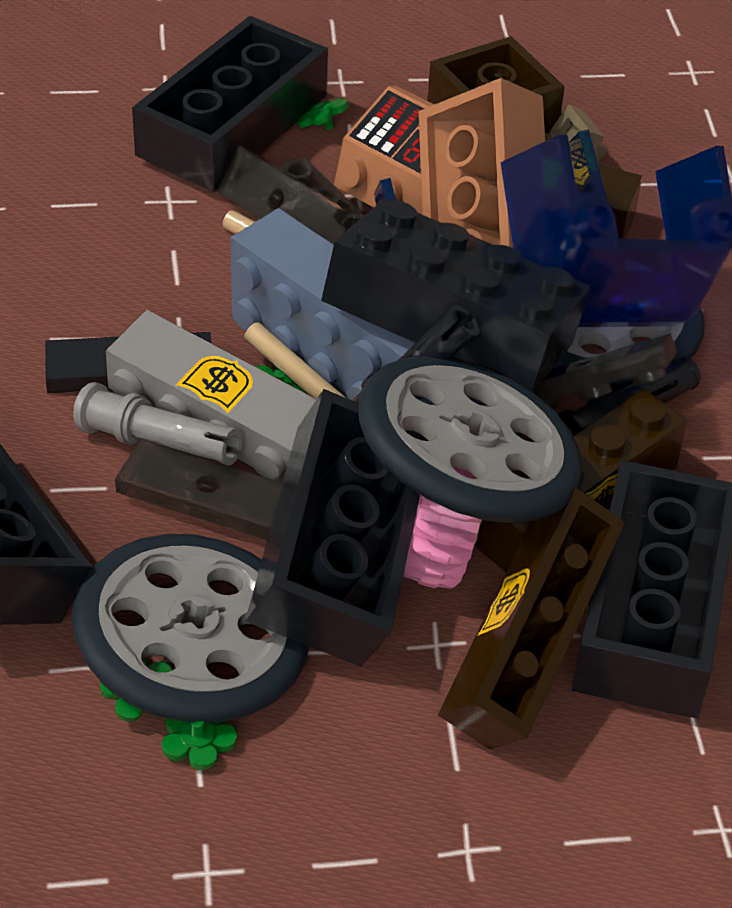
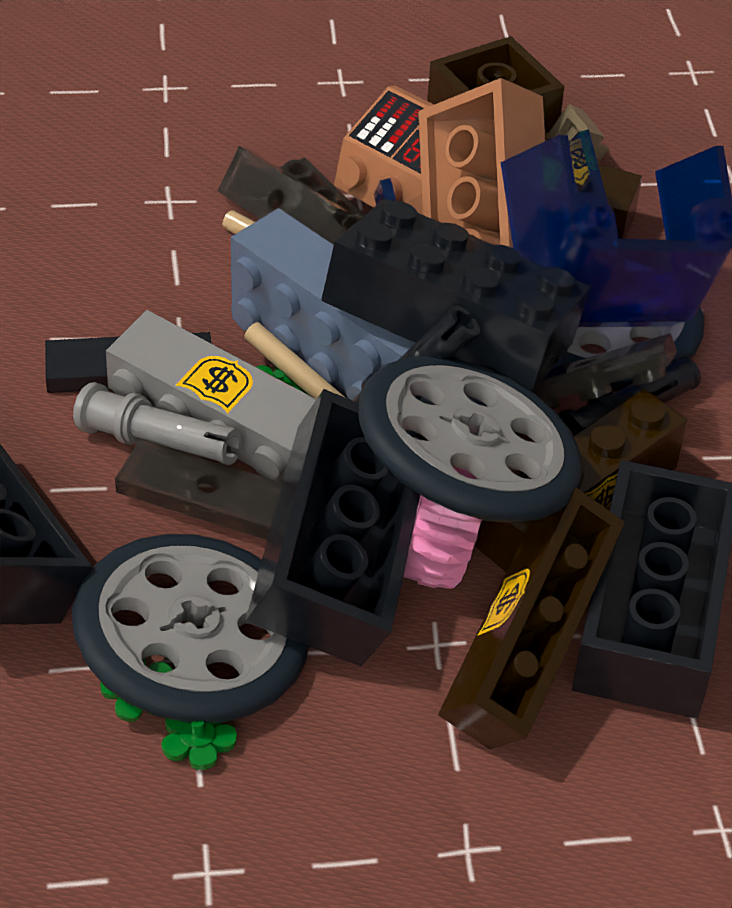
(228, 97): black brick -> none
(323, 113): green plant -> none

